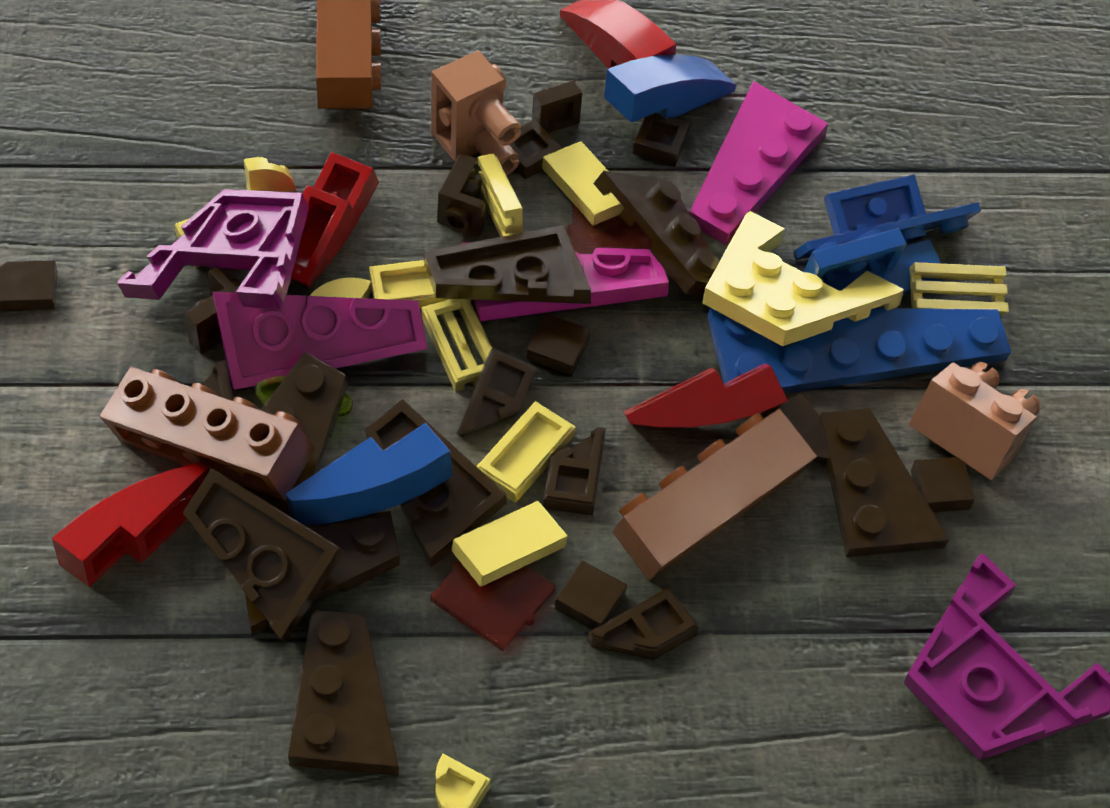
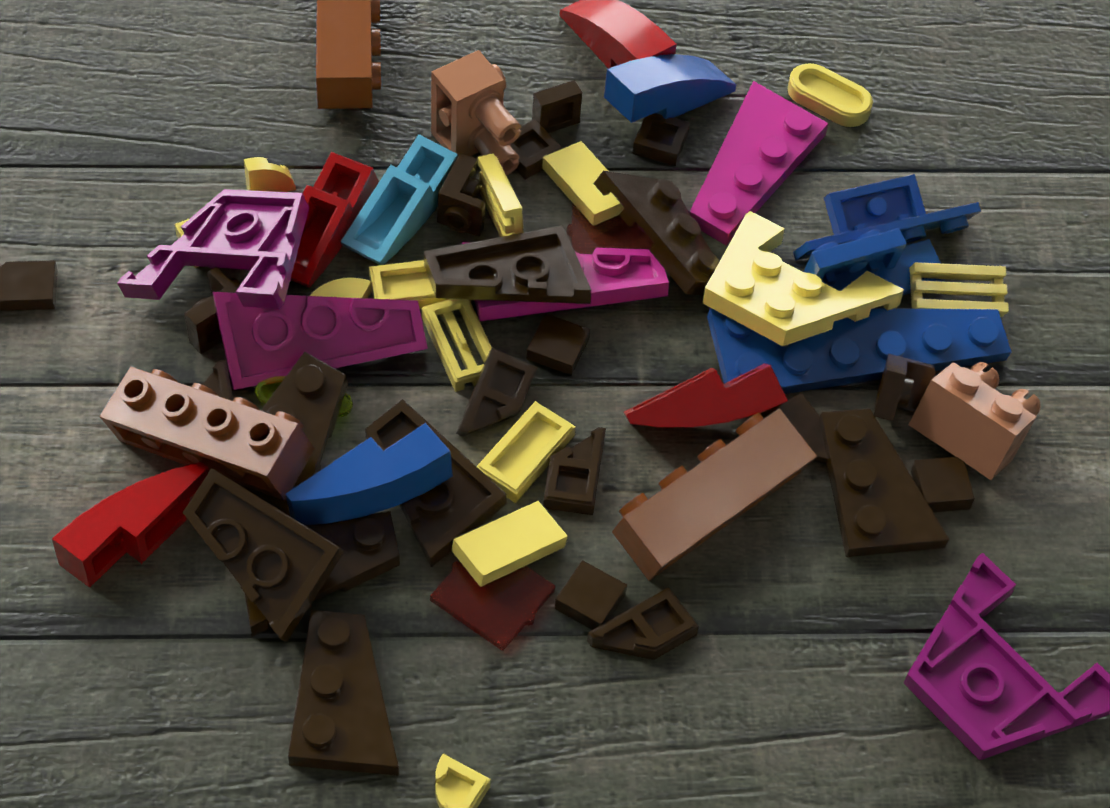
(400, 202): none -> medium azure slope
(830, 95): none -> light yellow tile
(902, 385): none -> dark brown bracket

